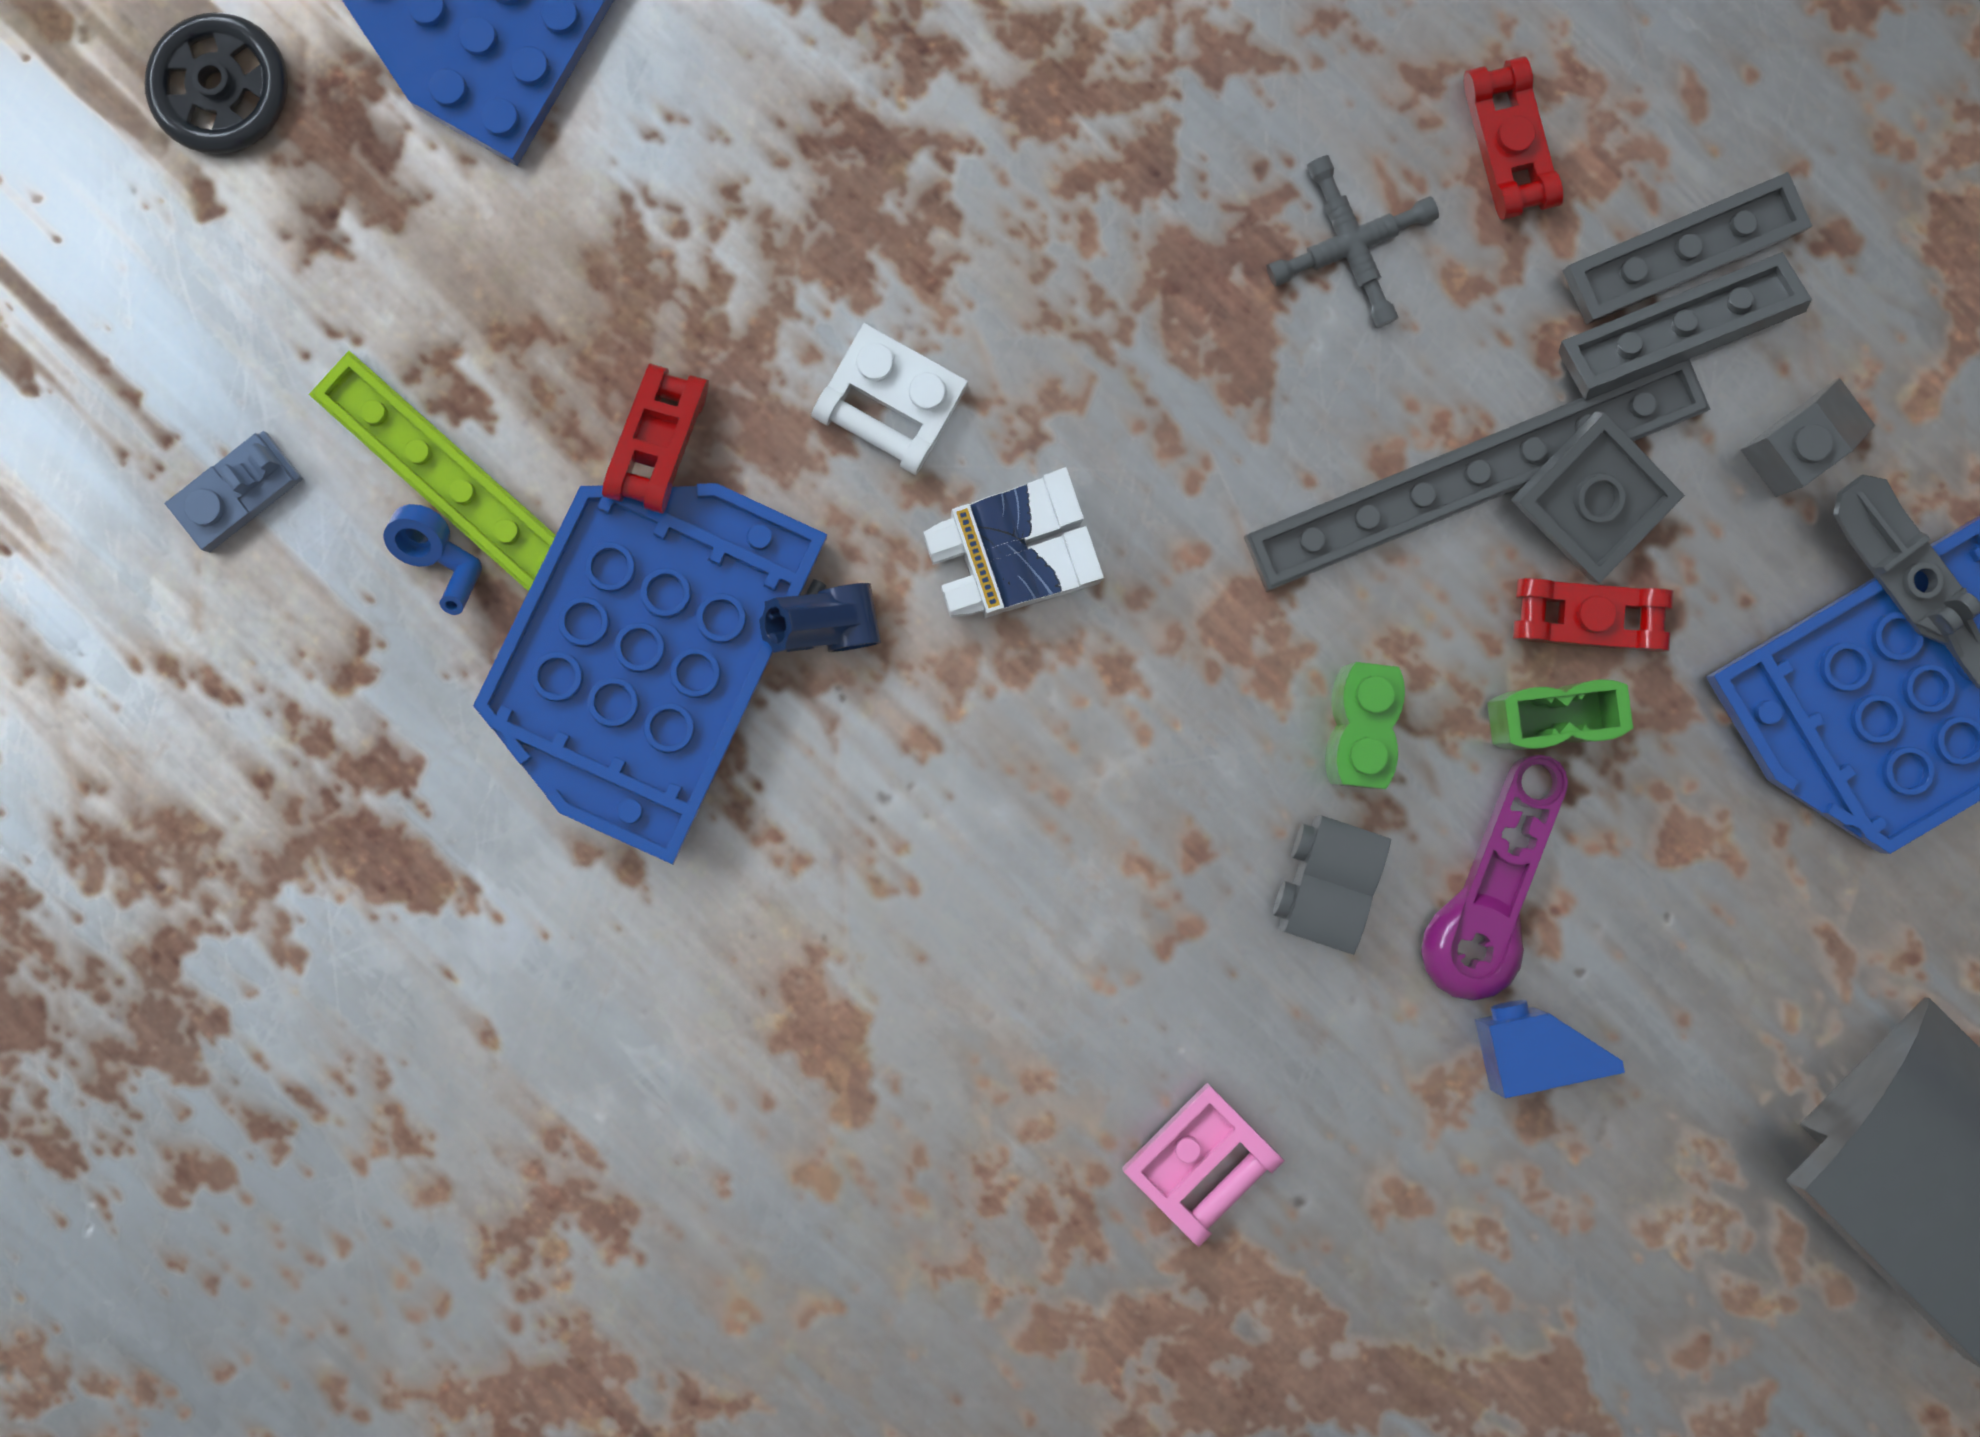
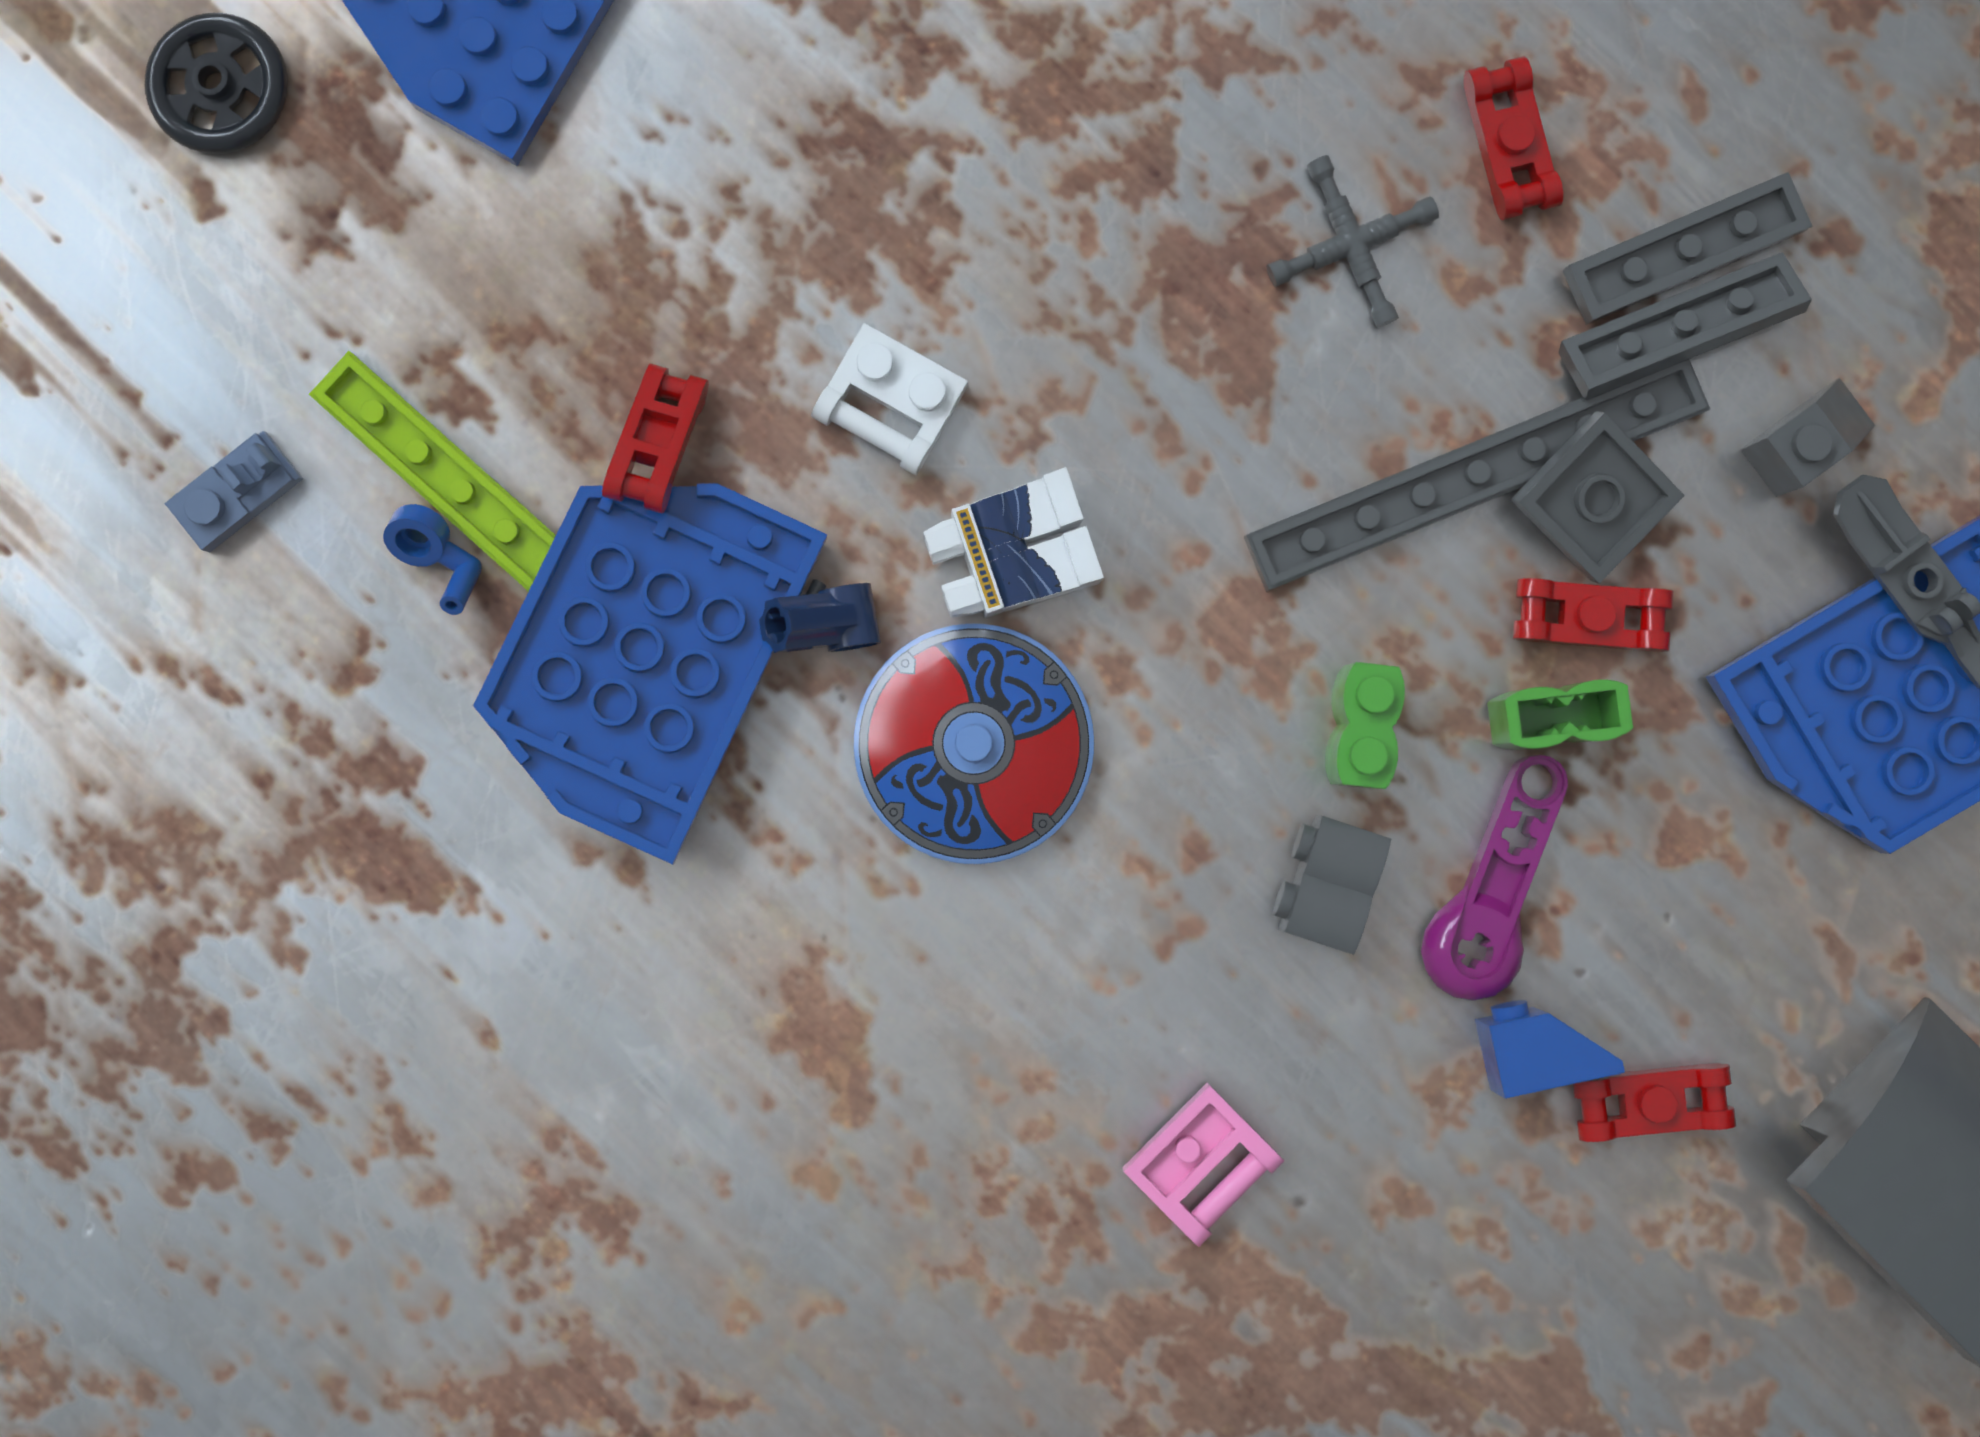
(973, 743): none -> dish
(1655, 1102): none -> red plate

